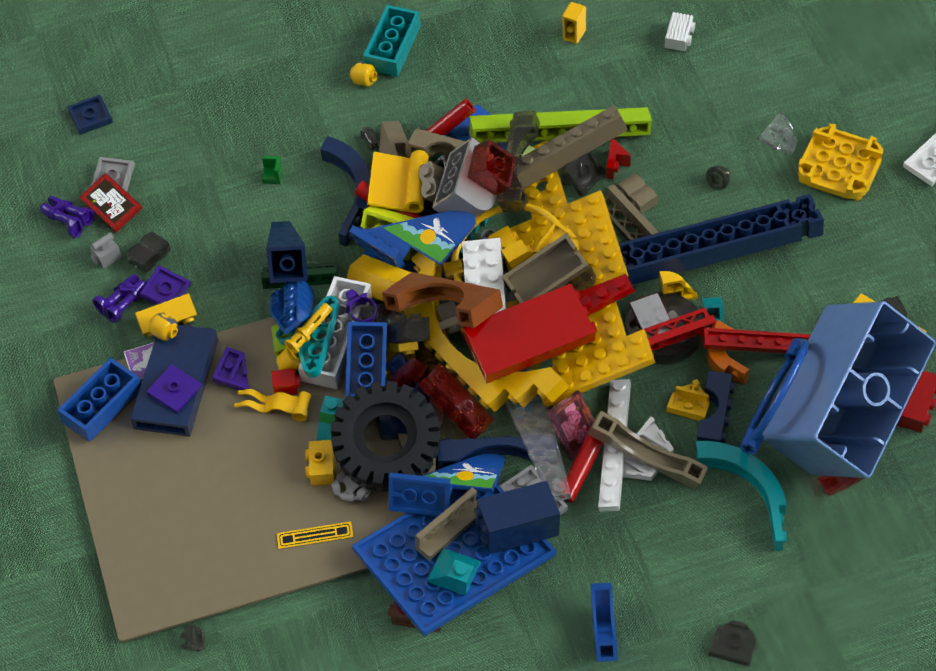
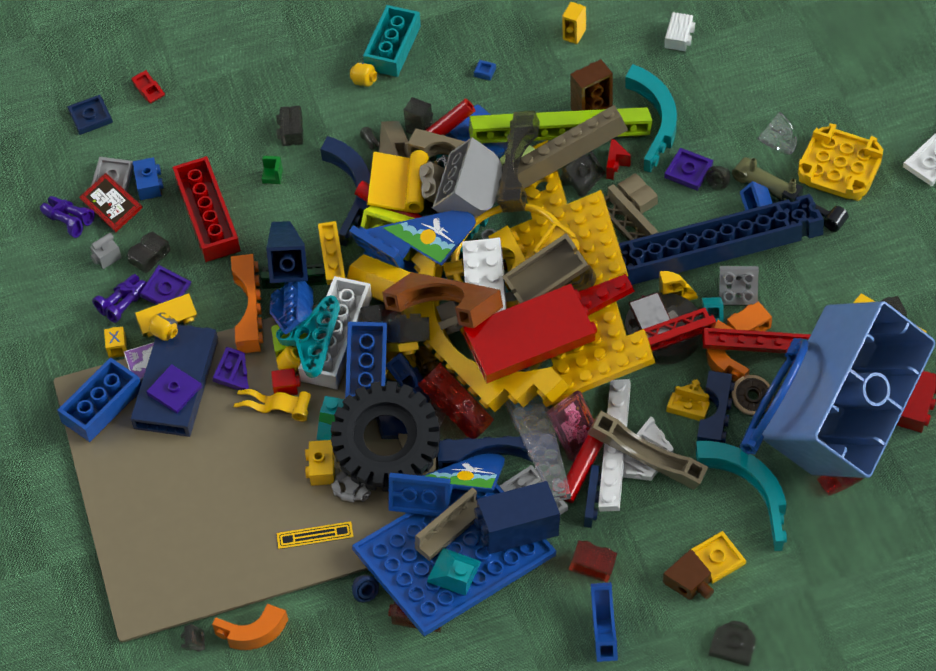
(115, 341): none -> yellow brick
(147, 87): none -> red slope
(147, 178): none -> blue brick
(206, 209): none -> red brick
(248, 329): none -> orange arch
(255, 634): none -> orange arch
(291, 125): none -> clear smoke brick
(303, 333): yellow pin -> none
(331, 251): none -> yellow fence
(356, 300): dark purple piece -> none
(365, 588): none -> dark blue brick
(409, 372): clear red slope -> none
(417, 115): none -> clear smoke brick
(484, 70): none -> blue tile
(492, 167): clear red brick -> none
(517, 253): yellow brick -> none
(592, 87): none -> reddish brown brick
(593, 496): none -> dark blue plate
(593, 561): none -> clear red brick
(657, 93): none -> teal arch
(688, 169): none -> dark purple plate
(689, 577): none -> reddish brown torso
(719, 556): none -> yellow tile
(738, 278): none -> light grey plate
(741, 389): none -> dark brown wheel
(748, 171): none -> olive piece
(752, 318): none -> orange brick
(755, 196): none -> blue brick

